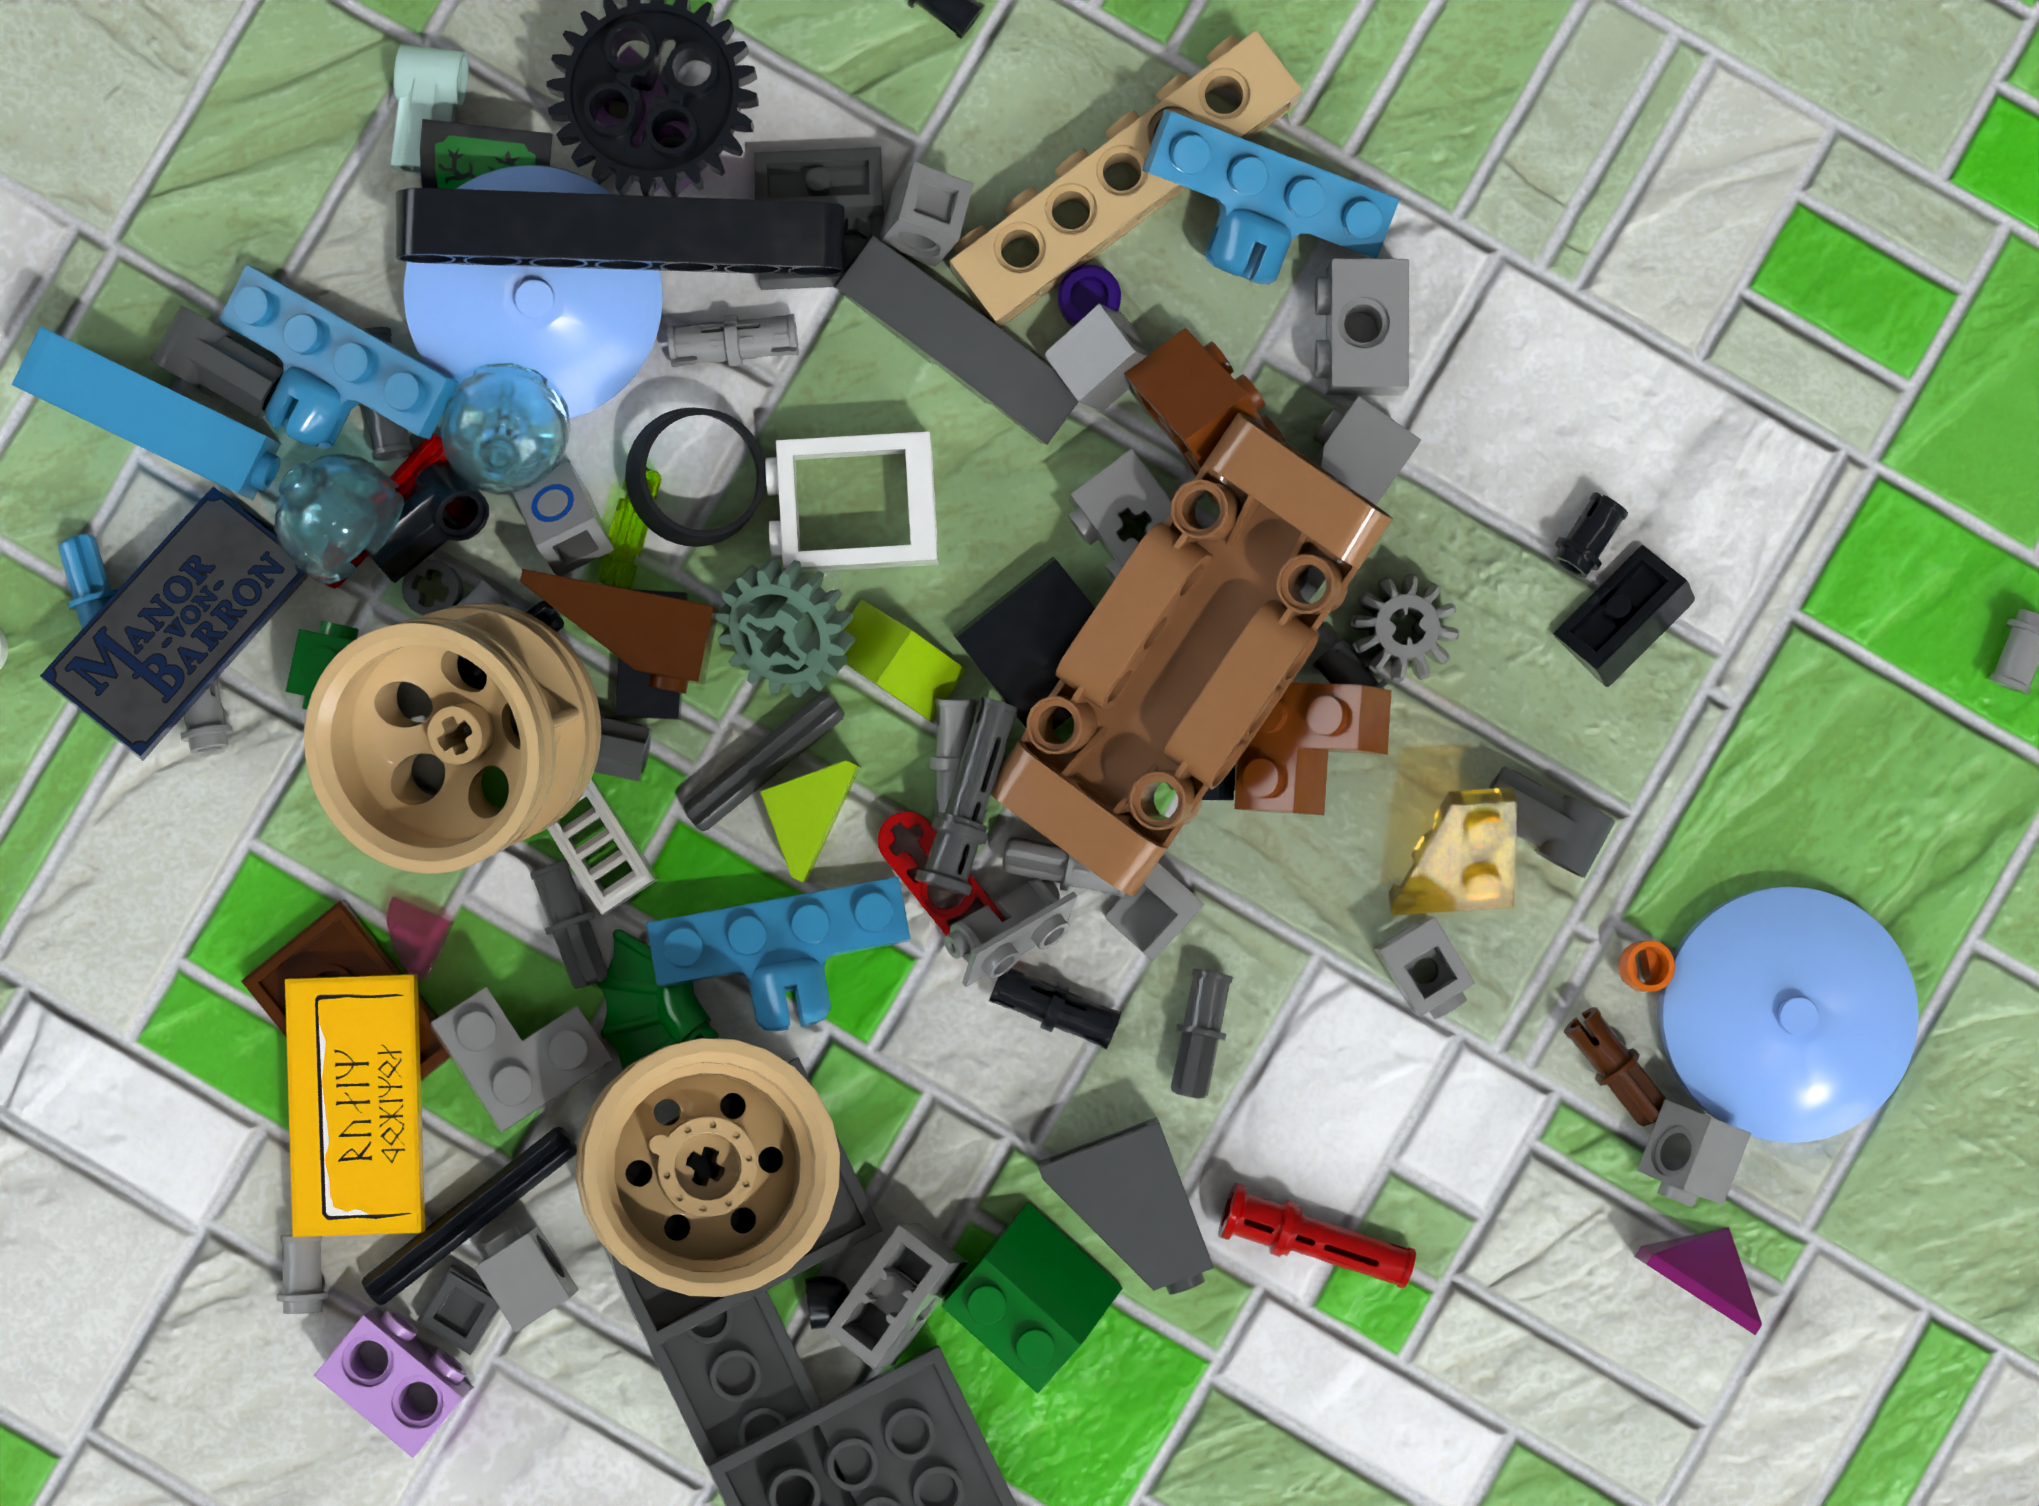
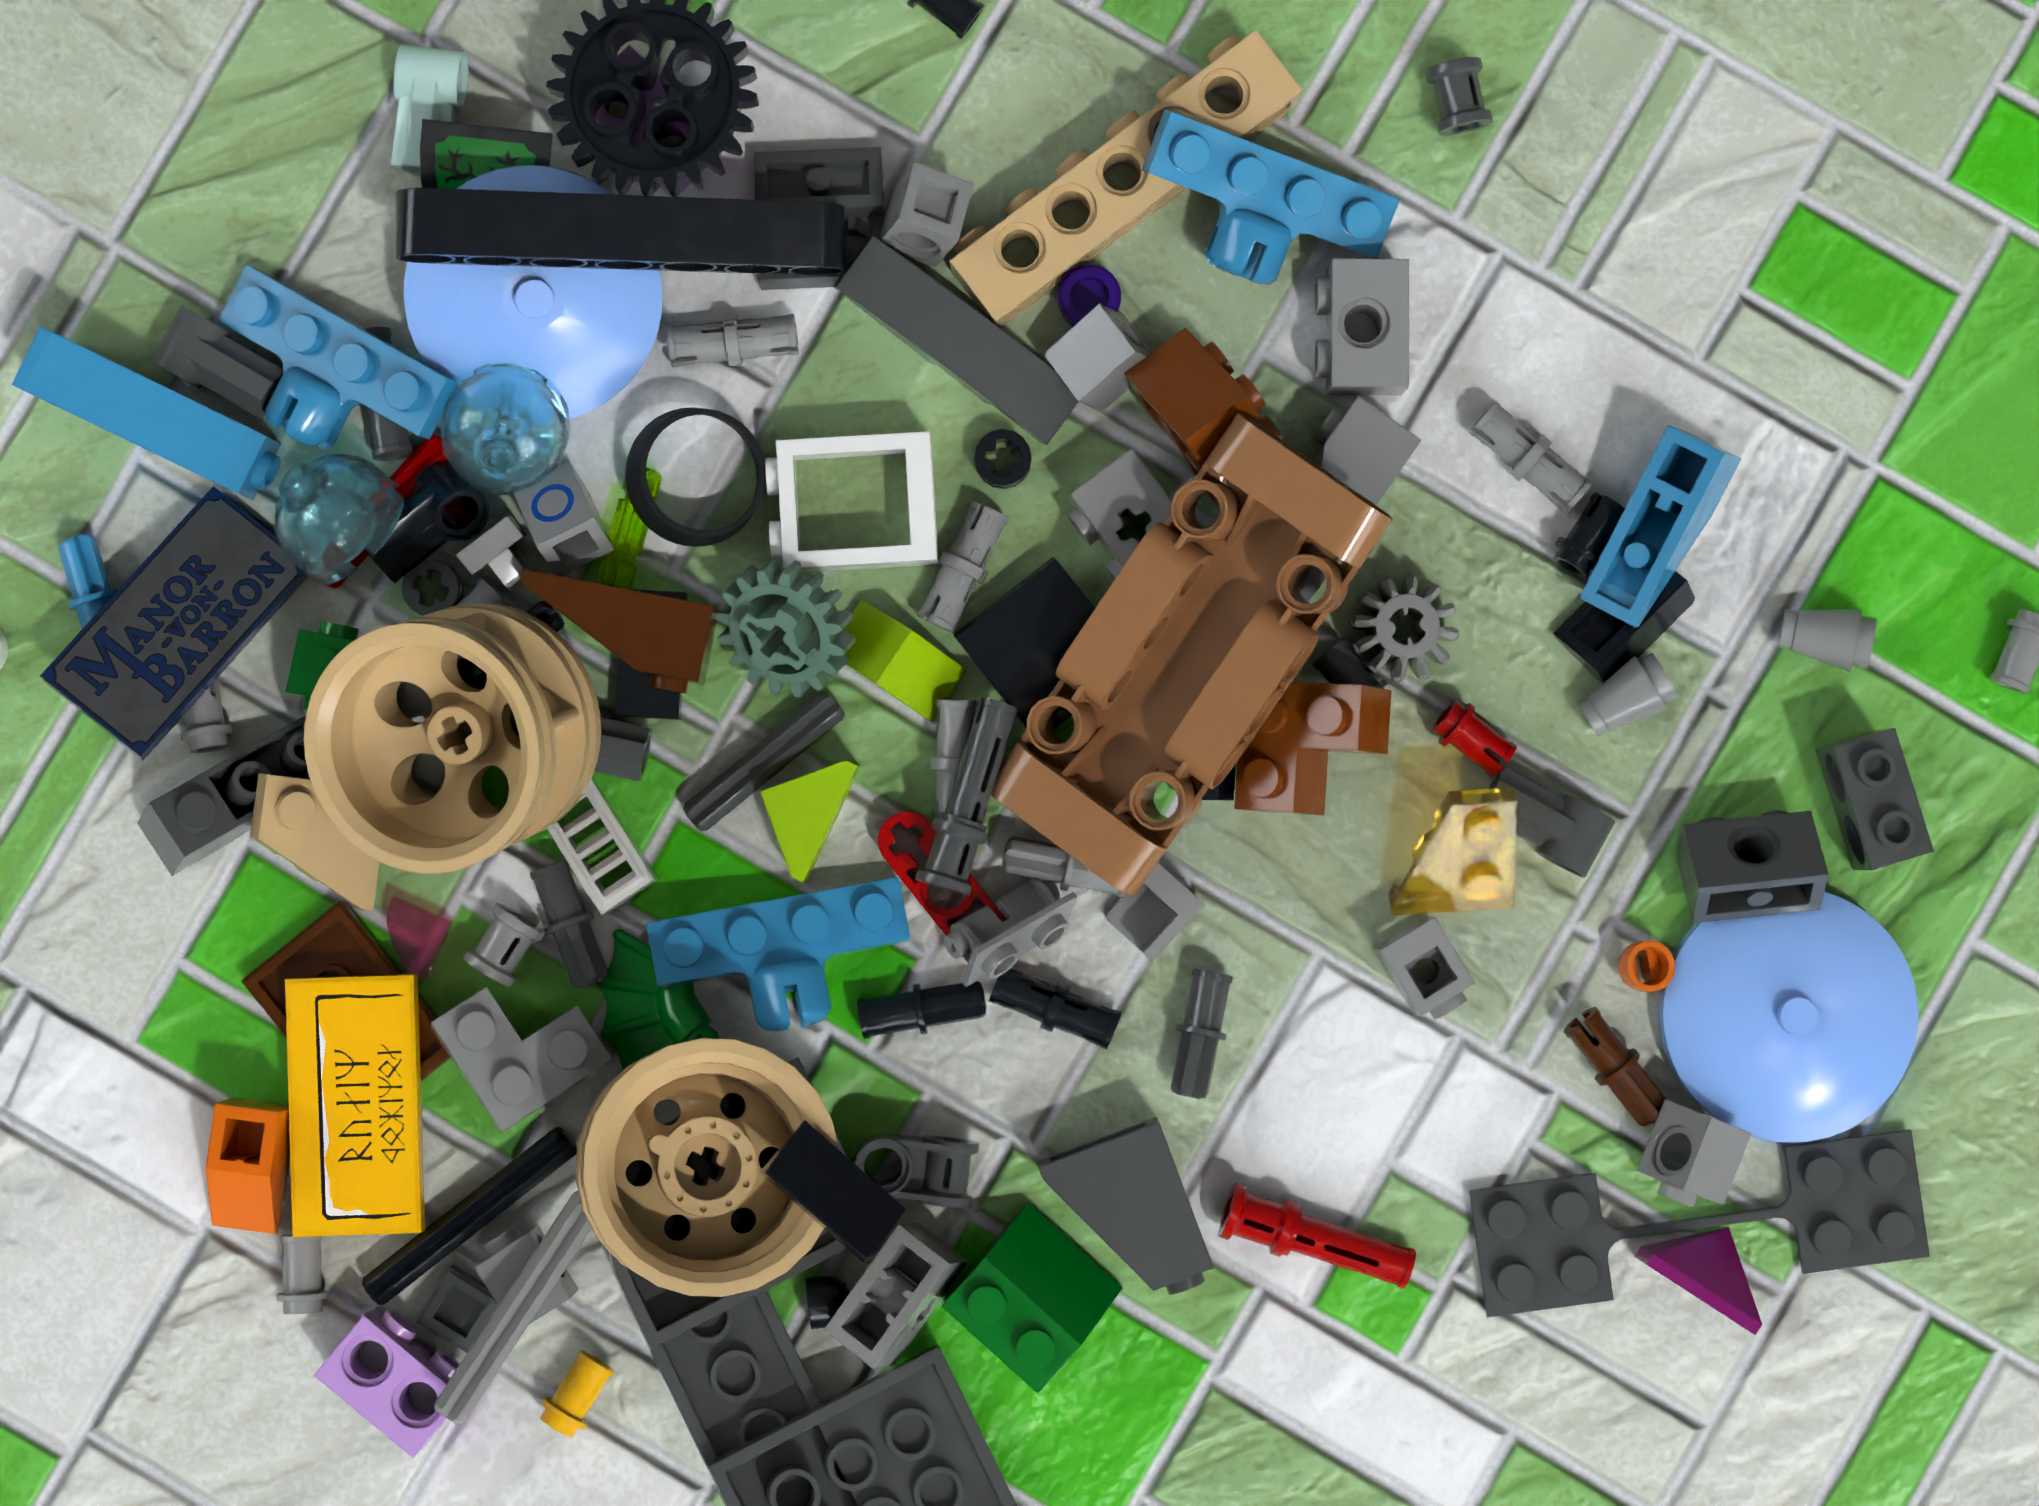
(220, 801): none -> dark grey slope
(248, 1164): none -> orange slope
(296, 827): none -> tan wing
(496, 550): none -> light grey tile
(503, 945): none -> light grey bush
(514, 1313): none -> light grey axle
(576, 1394): none -> yellow pin
(833, 1191): none -> black slope
(921, 1009): none -> black axle
(924, 1167): none -> dark grey piece
(962, 567): none -> light grey pin
(1018, 471): none -> black bush
(1459, 96): none -> dark grey bush
(1471, 735): none -> red pin
(1530, 457): none -> light grey pin
(1629, 695): none -> light grey cone
(1659, 524): none -> dark azure slope
(1724, 887): none -> dark grey brick
(1830, 636): none -> light grey cone
(1846, 1199): none -> dark grey hinge
(1874, 800): none -> dark grey brick

